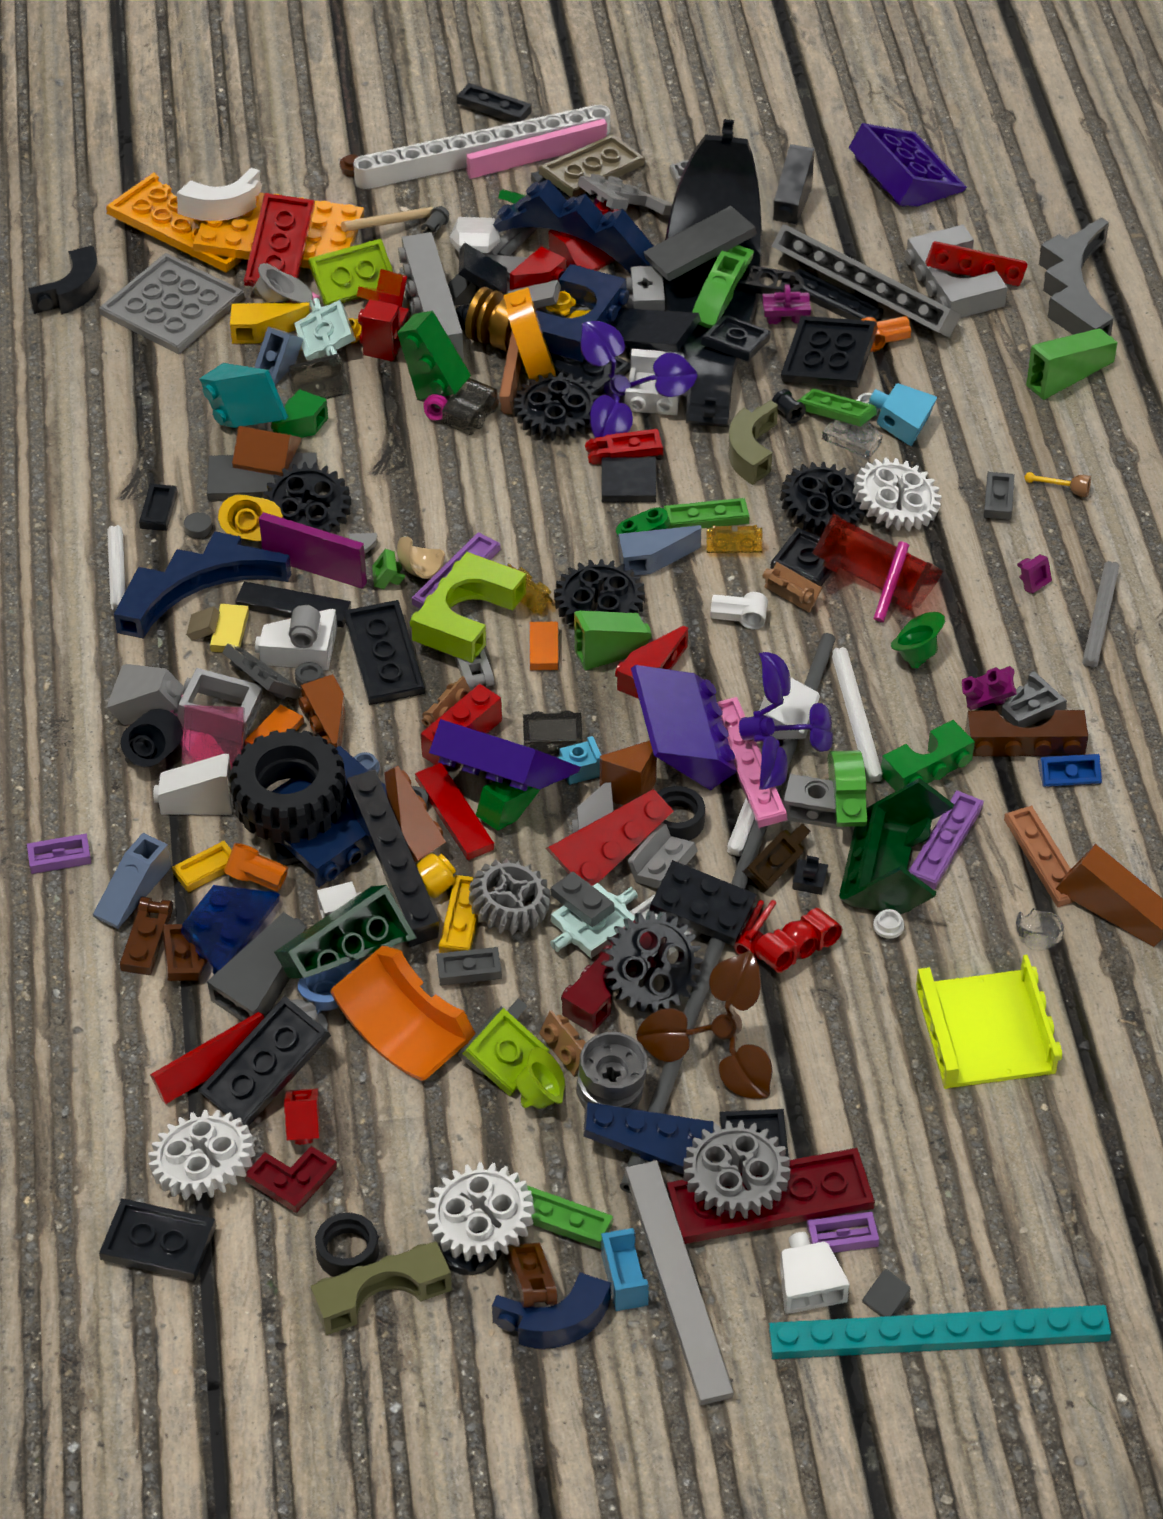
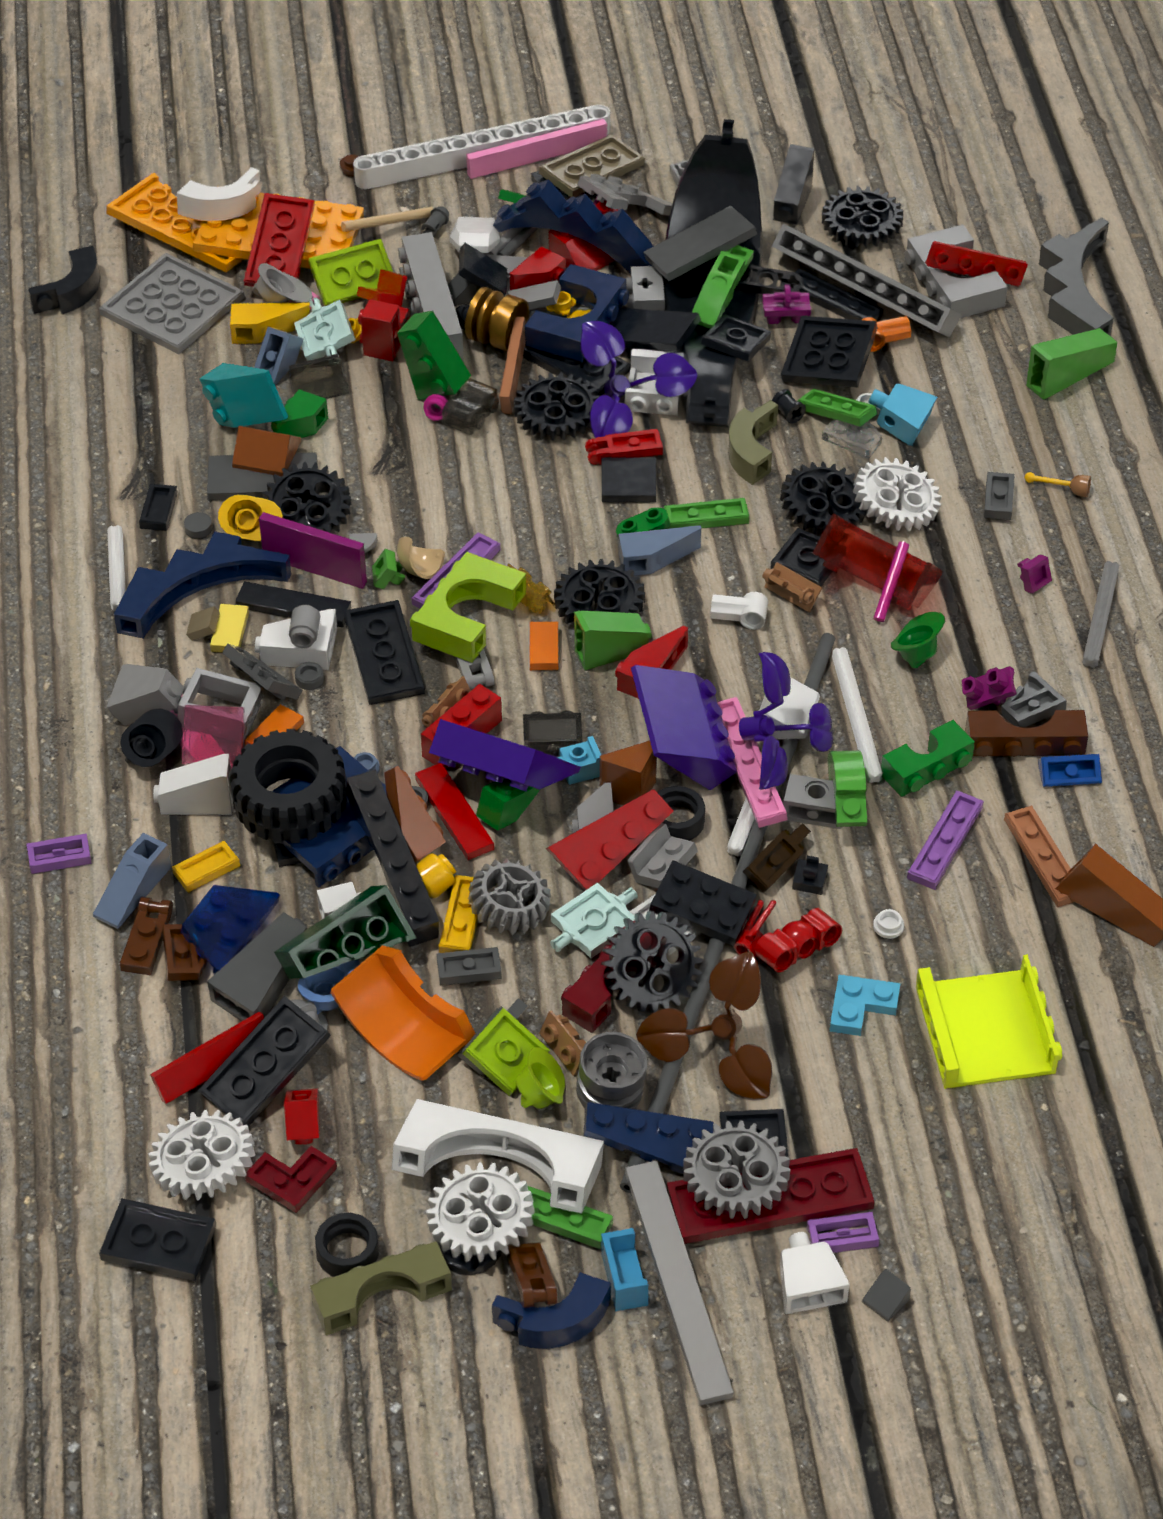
(248, 865): orange piece -> none
(326, 708): dark orange slope -> none
(442, 1132): none -> white arch
(494, 103): black plate -> none
(528, 334): light orange arch -> none
(582, 899): dark grey plate -> none
(724, 540): clear yellow hinge -> none
(859, 995): none -> medium azure plate
(862, 216): none -> black gear
(881, 850): dark green windscreen -> none
(904, 165): dark purple slope -> none
(939, 1332): teal plate -> none
(1039, 929): clear hair -> none

